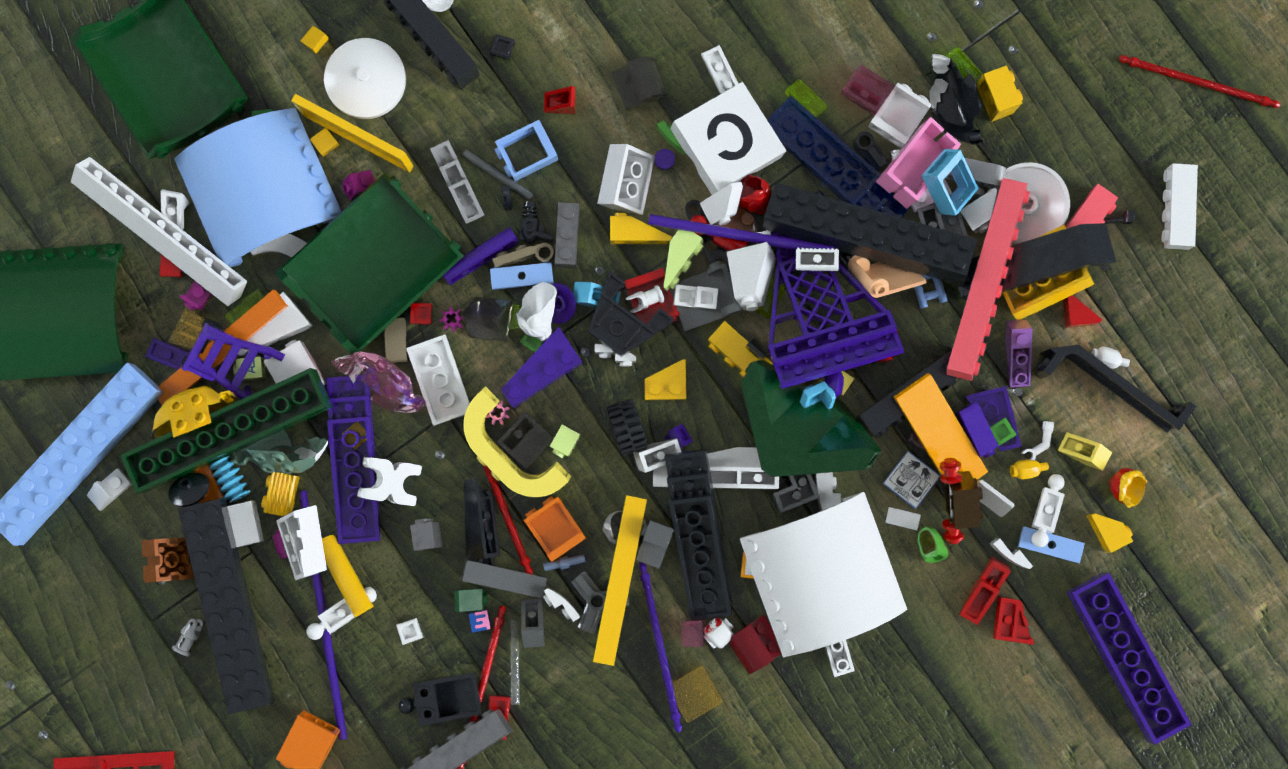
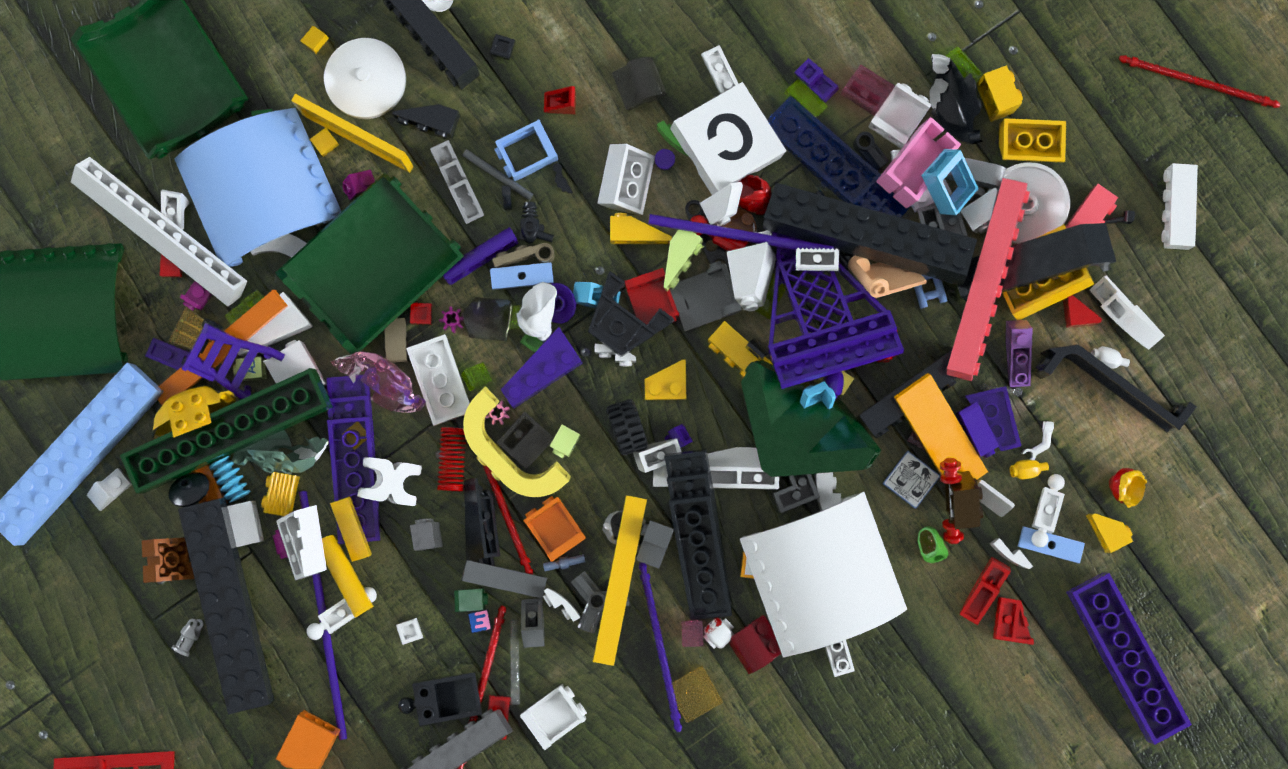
(351, 529): none -> yellow slope
(433, 118): none -> black slope
(451, 486): none -> red piece
(476, 376): none -> clear neon green slope
(554, 716): none -> white panel
(560, 180): none -> black piece
(567, 235): flat silver brick -> none
(647, 298): white piece -> none
(695, 297): white slope -> none
(815, 79): none -> dark purple slope
(903, 518): white sticker -> none
(1002, 431): bright green tile -> none
(1032, 140): none -> yellow slope
(1085, 451): light yellow slope -> none
(1125, 314): none -> white slope

